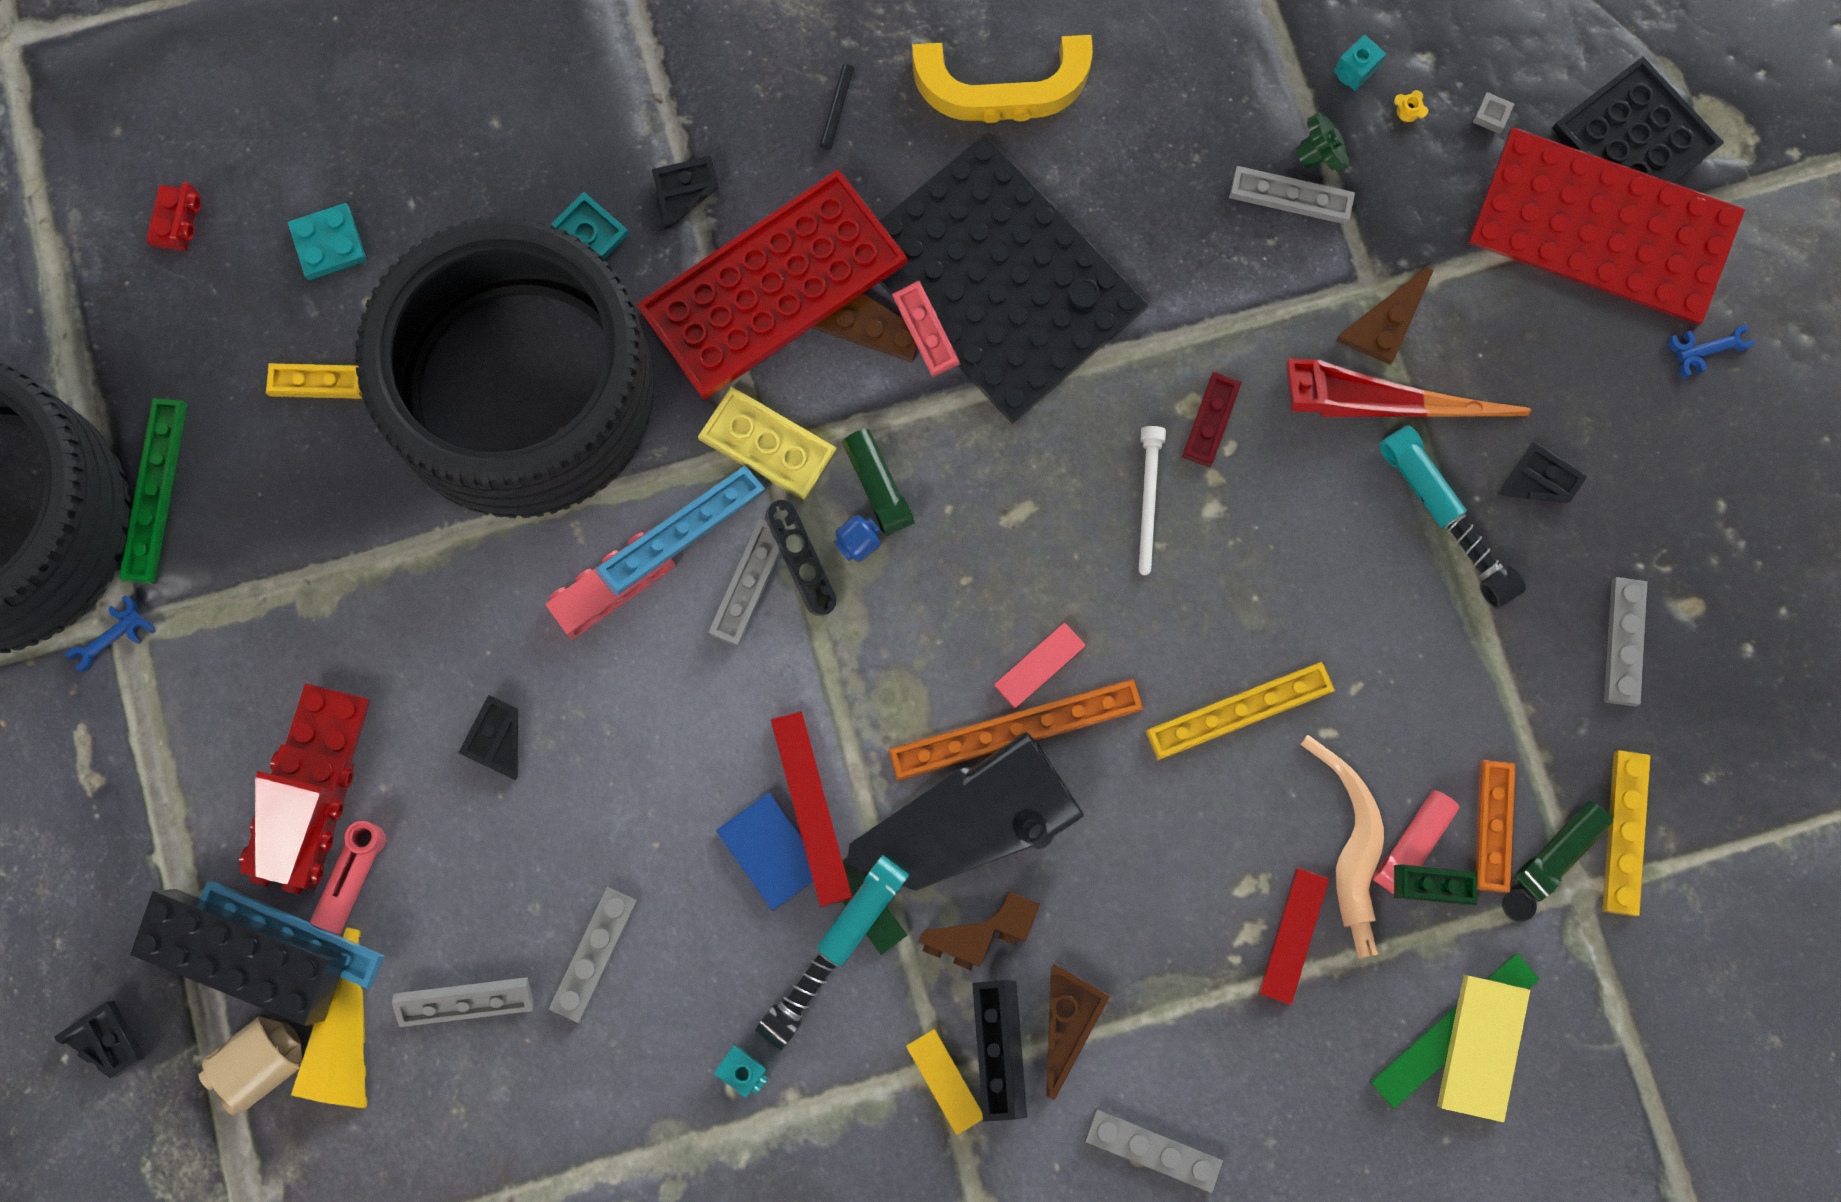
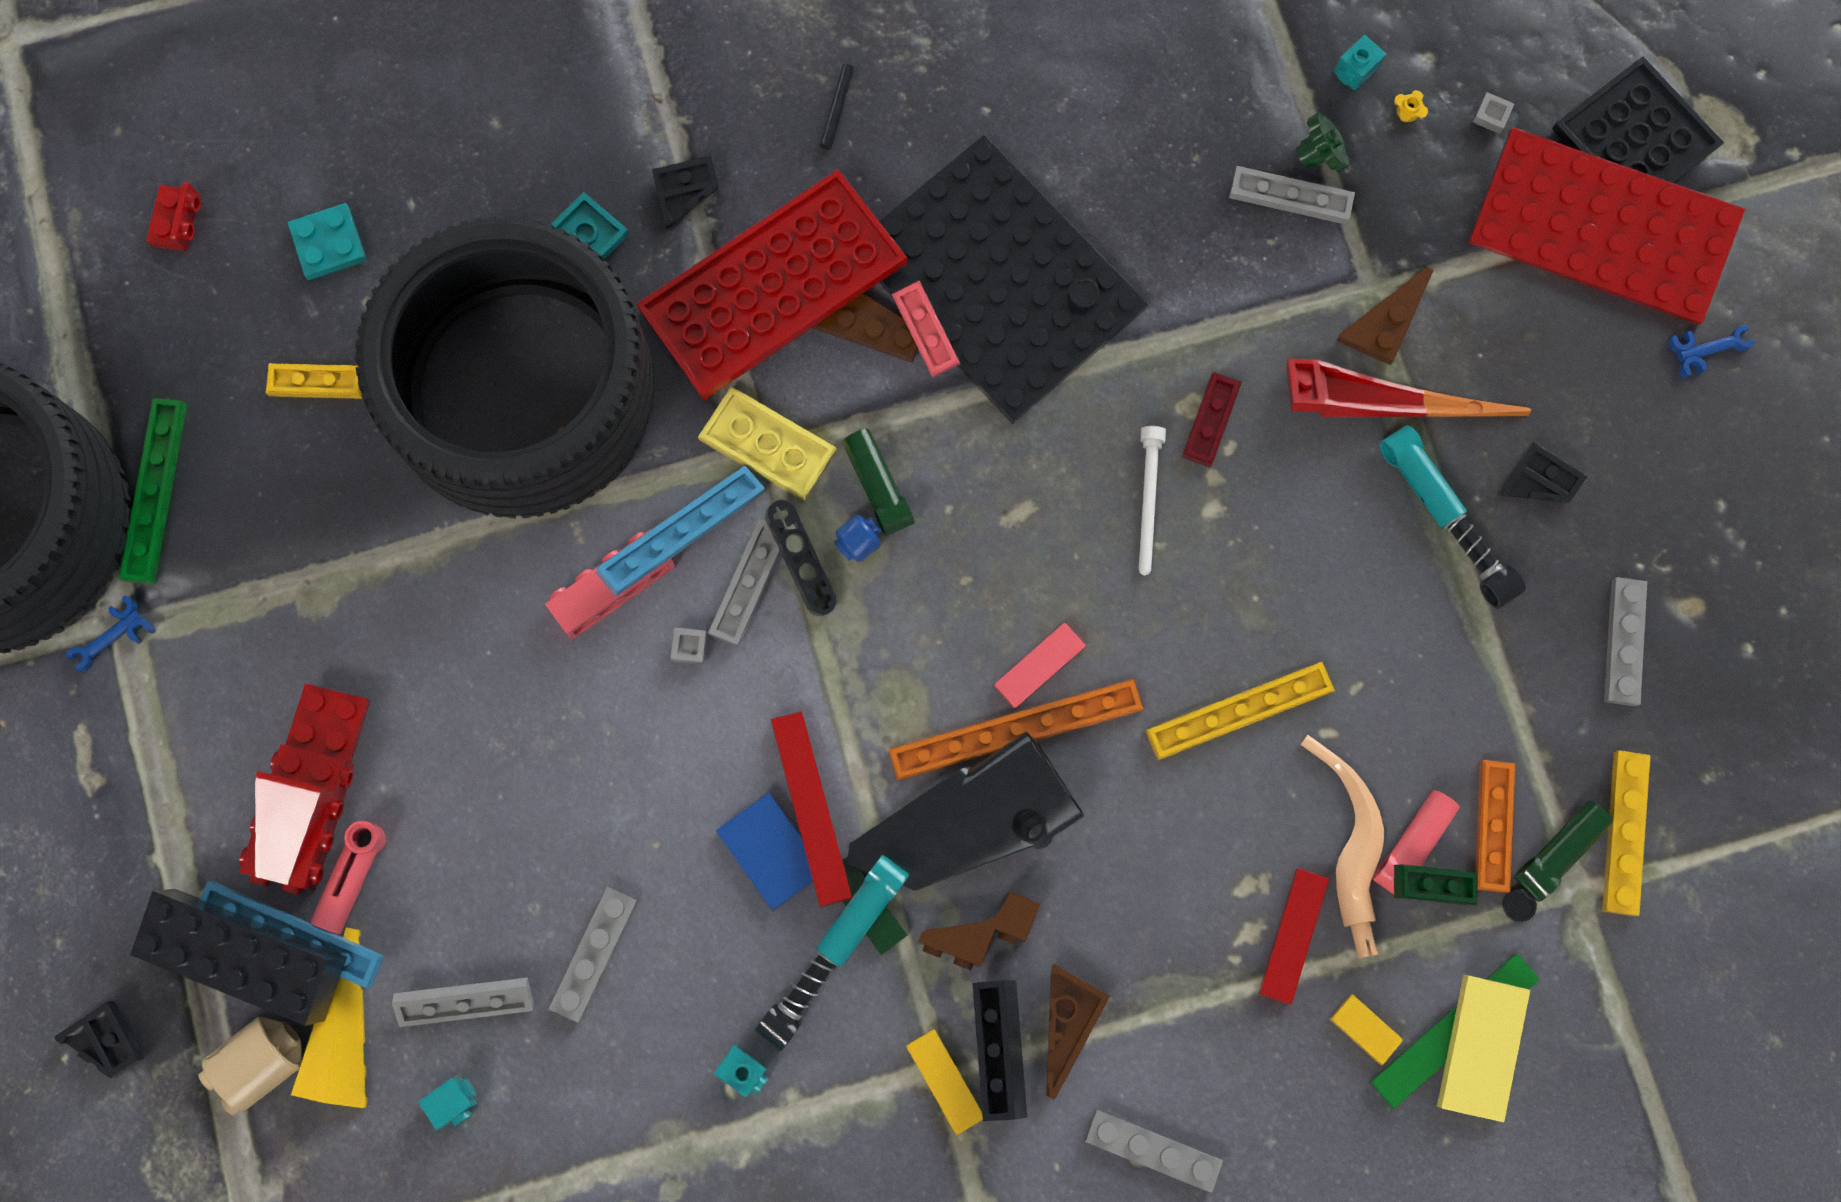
(449, 1103): none -> teal brick
(494, 738): black wing -> none
(688, 645): none -> light grey plate
(1006, 100): yellow arch -> none
(1366, 1029): none -> yellow tile

